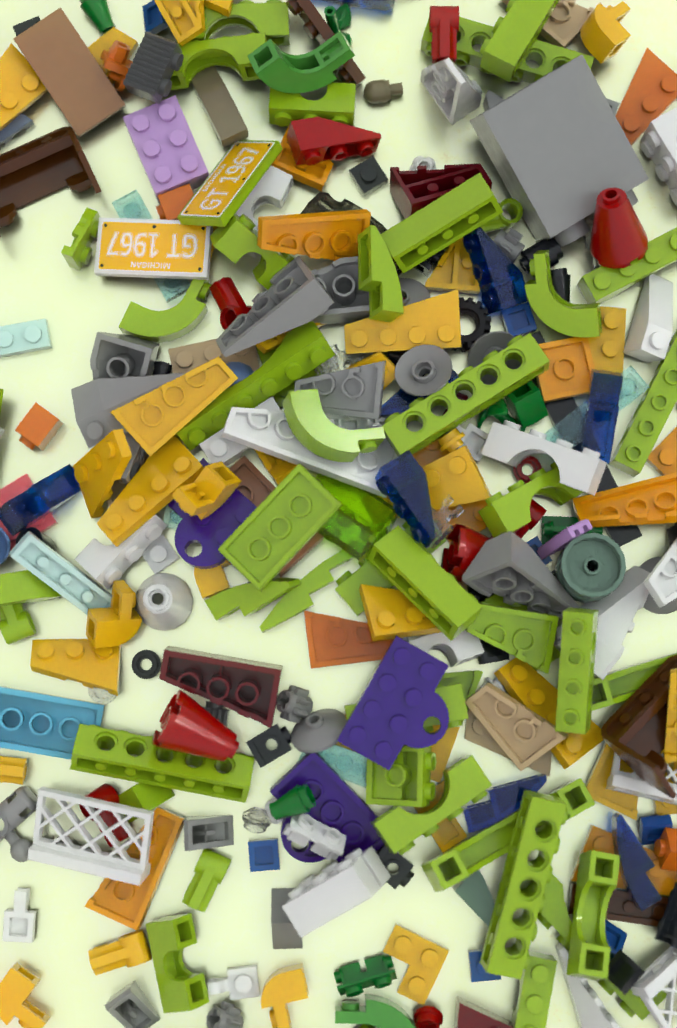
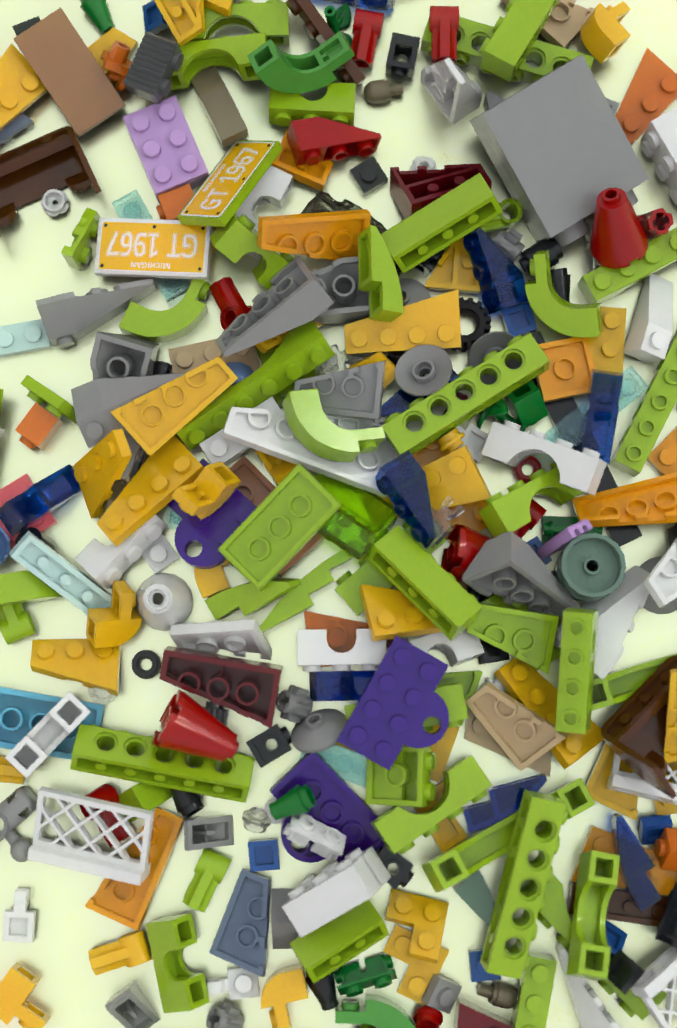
(47, 734): none -> white arch
(55, 195): none -> white plate
(56, 404): none -> lime wing
(74, 317): none -> light grey wedge
(187, 802): none -> black cone
(233, 636): none -> white wing
(245, 924): none -> sand blue wing
(315, 651): none -> white arch
(324, 991): none -> black cone
(338, 685): none -> clear blue slope
(339, 940): none -> lime brick
(366, 31): none -> red piece
(405, 48): none -> black brick
(425, 916): none -> yellow plate
(441, 993): none -> light grey plate
(499, 994): none -> dark tan cylinder
(656, 222): none -> red piece

